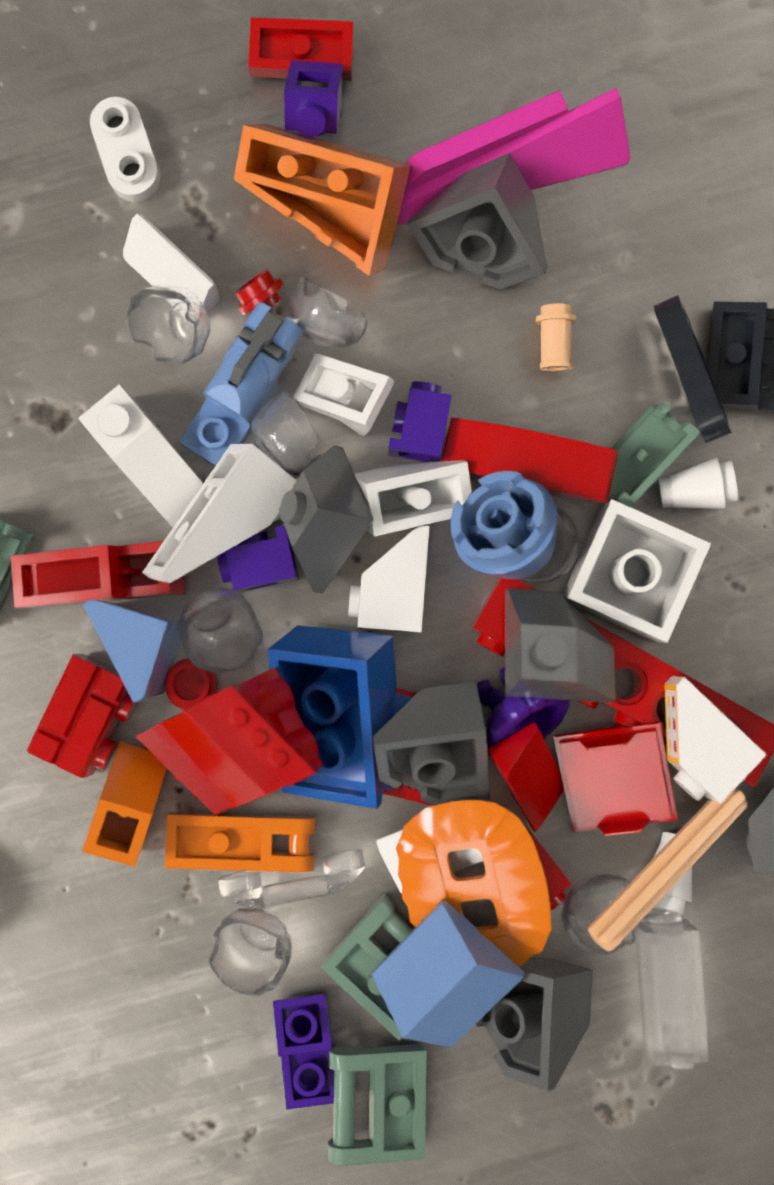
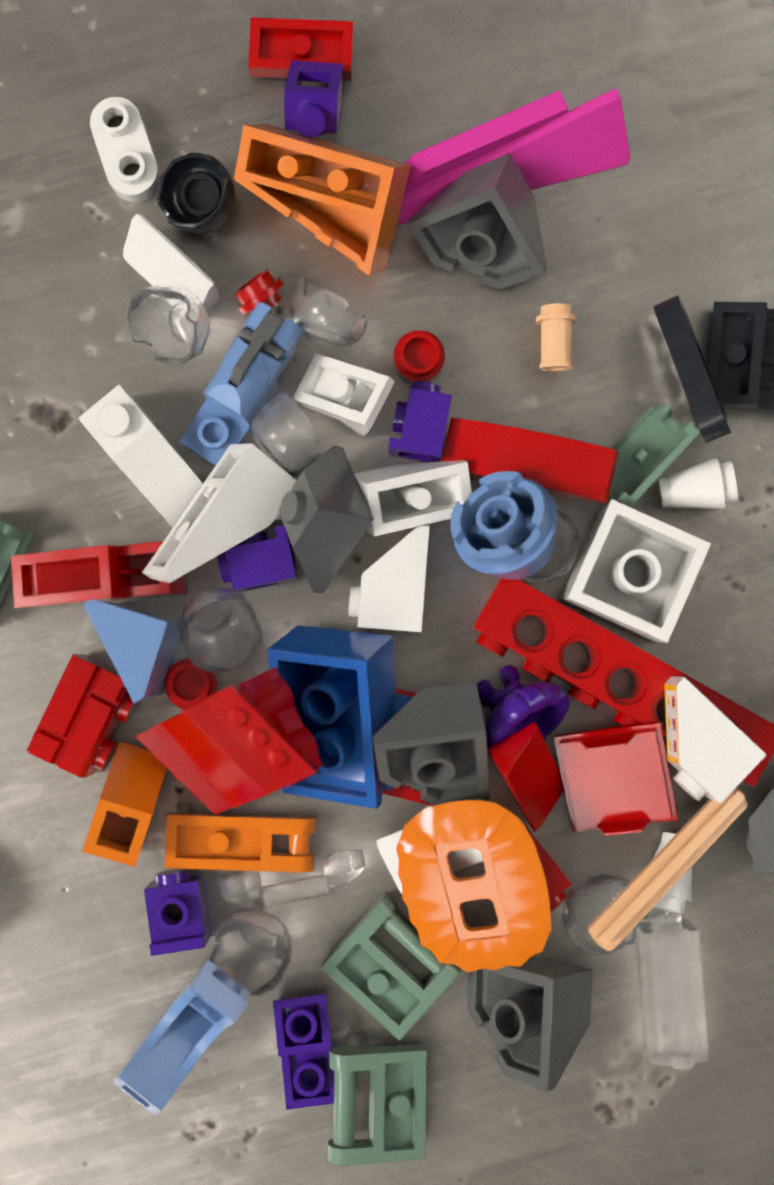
(181, 1037): none -> medium blue arch
(189, 893): none -> dark purple brick
(196, 193): none -> black hair
(419, 356): none -> red plate
(443, 978): medium blue slope -> none
(554, 650): dark grey slope -> none

